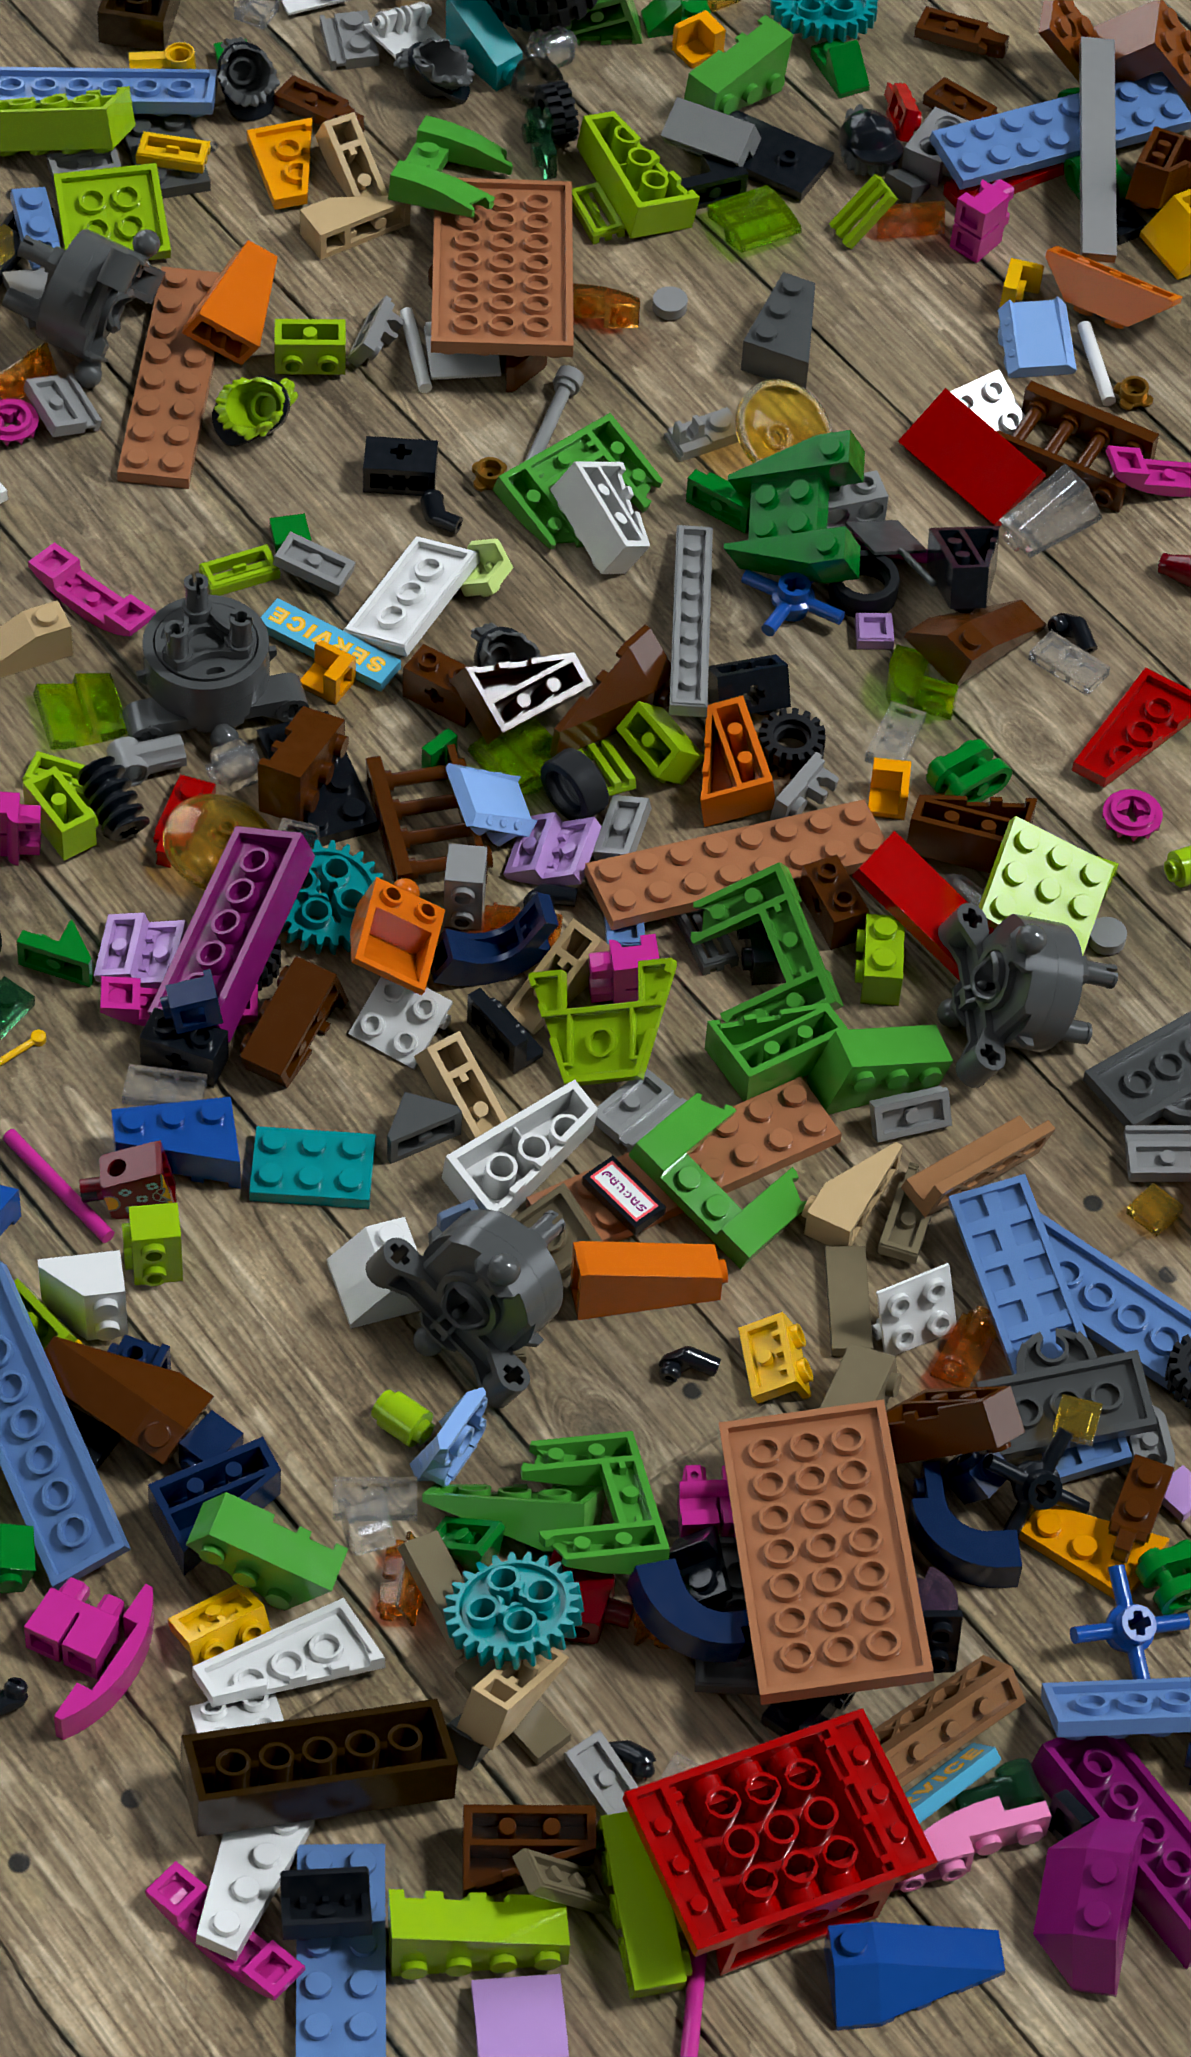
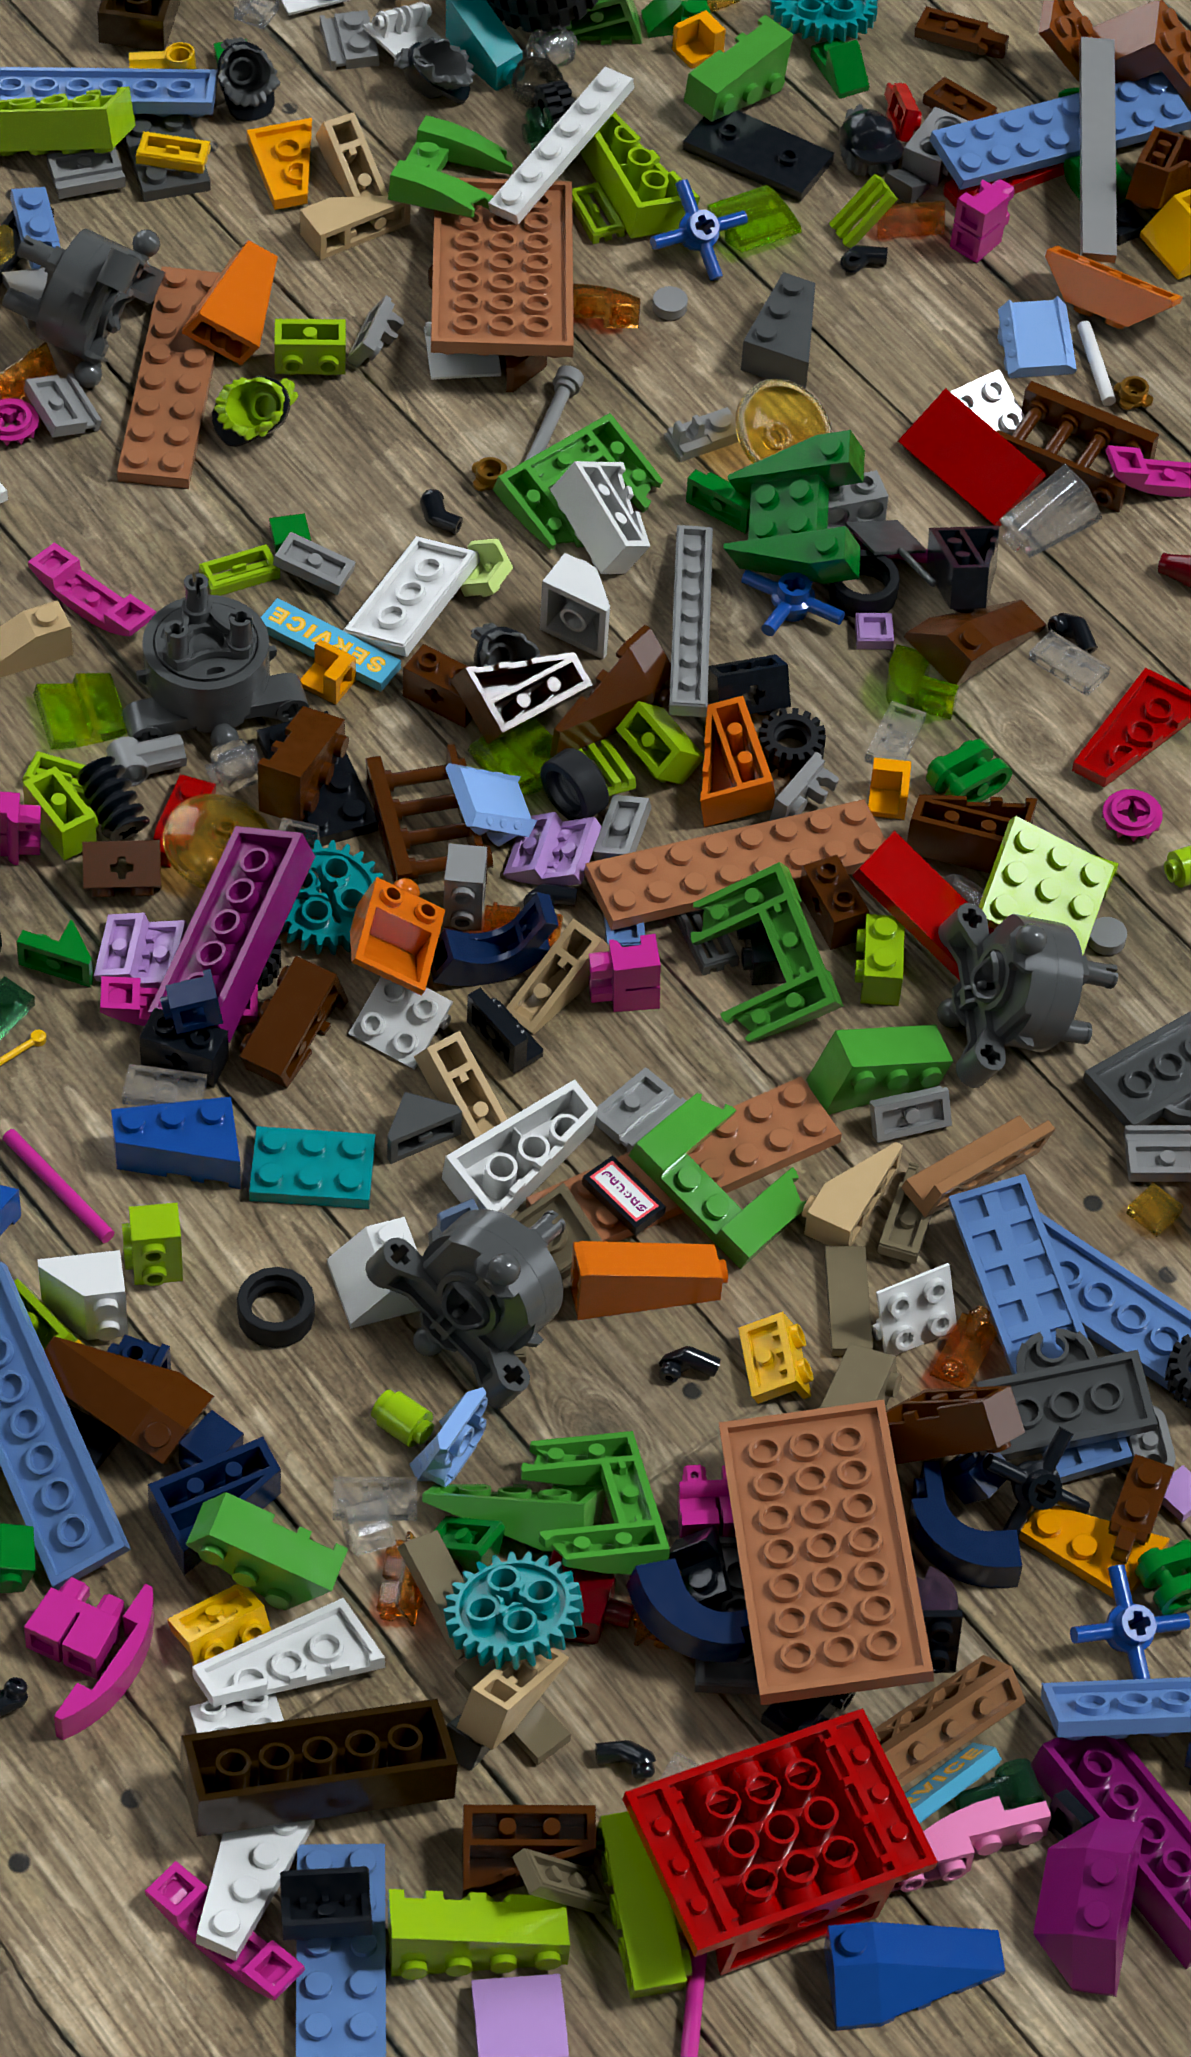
(112, 204): lime plate -> none
(130, 1179): dark red torso -> none
(141, 855): none -> reddish brown brick
(270, 1281): none -> black tyre
(312, 101): reddish brown hinge -> none
(399, 465): black brick -> none
(415, 350): white bar -> none
(435, 751): green tile -> none
(561, 145): none -> white plate
(576, 605): none -> white slope
(600, 1773): light grey plate -> none
(604, 1040): lime wing -> none
(698, 230): none -> blue bar
(710, 132): light grey piece -> none
(716, 180): black slope -> none
(771, 1049): bright green wedge -> none
(860, 256): none -> black arm
(1021, 277): yellow bracket -> none
(1078, 1417): clear yellow tile -> none

